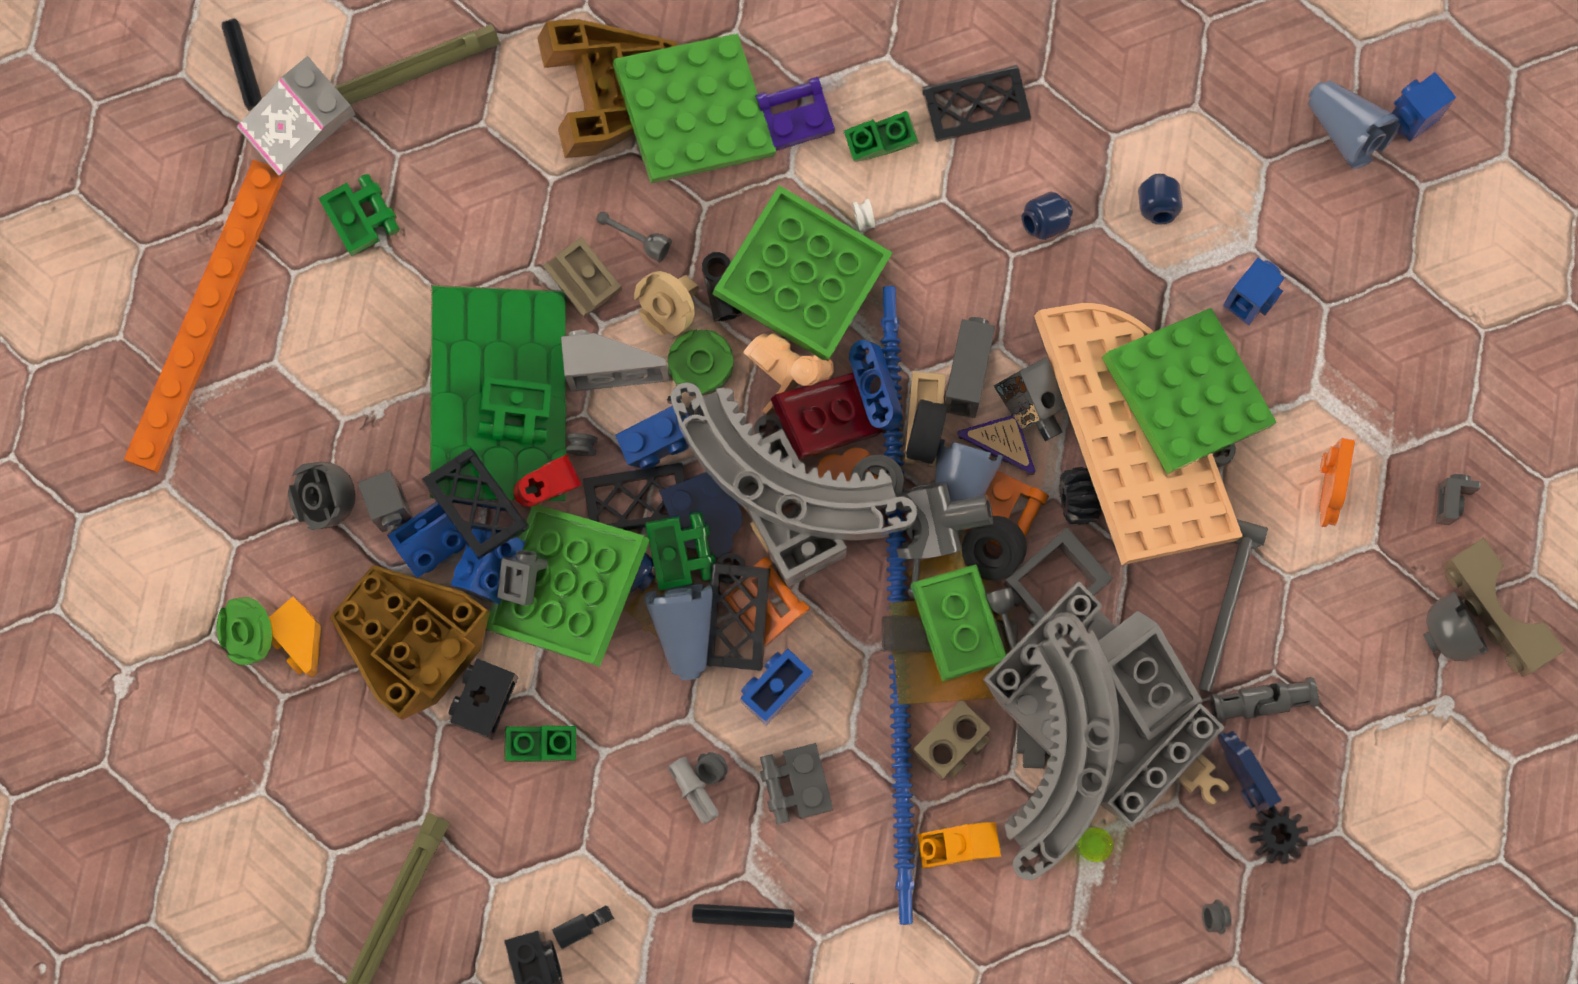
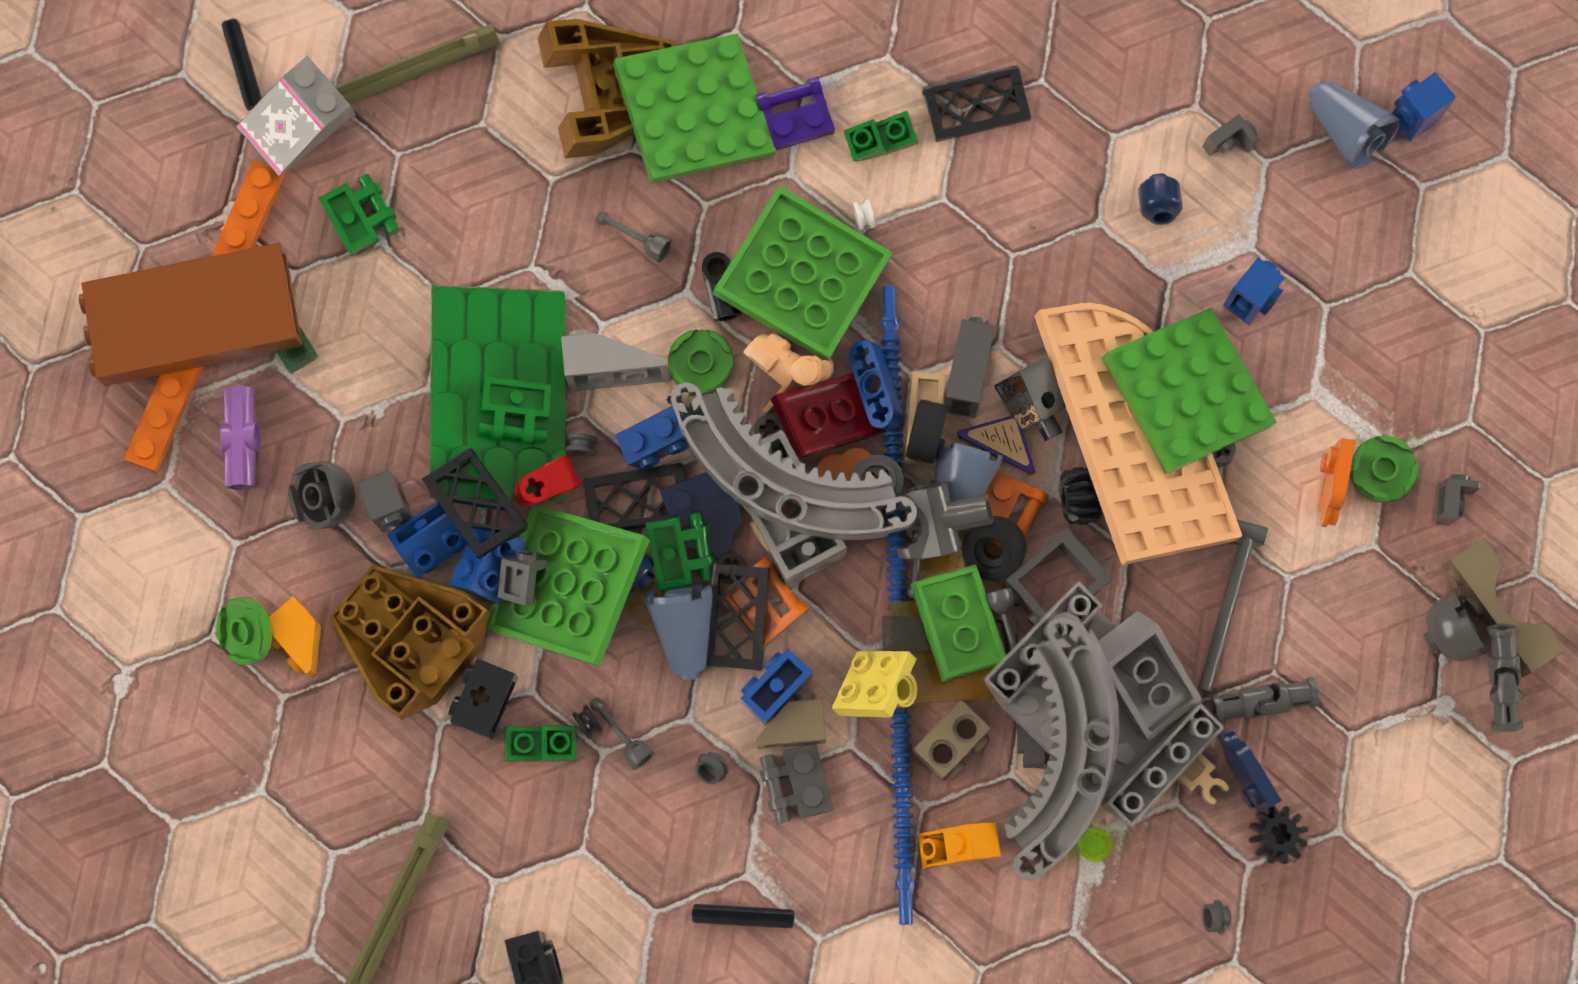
(190, 314): none -> dark orange brick
(240, 438): none -> medium lavender piece
(300, 356): none -> clear green plate
(581, 927): black bar -> none
(583, 277): dark tan plate -> none
(587, 721): none -> black bush
(636, 752): none -> dark grey hinge
(666, 302): tan tile -> none
(693, 790): light grey axle -> none
(796, 724): none -> dark tan slope
(877, 684): none -> light yellow plate
(1047, 215): dark blue head -> none
(1225, 137): none -> dark grey bracket
(1384, 469): none -> bright green tile
(1504, 680): none -> dark grey piece

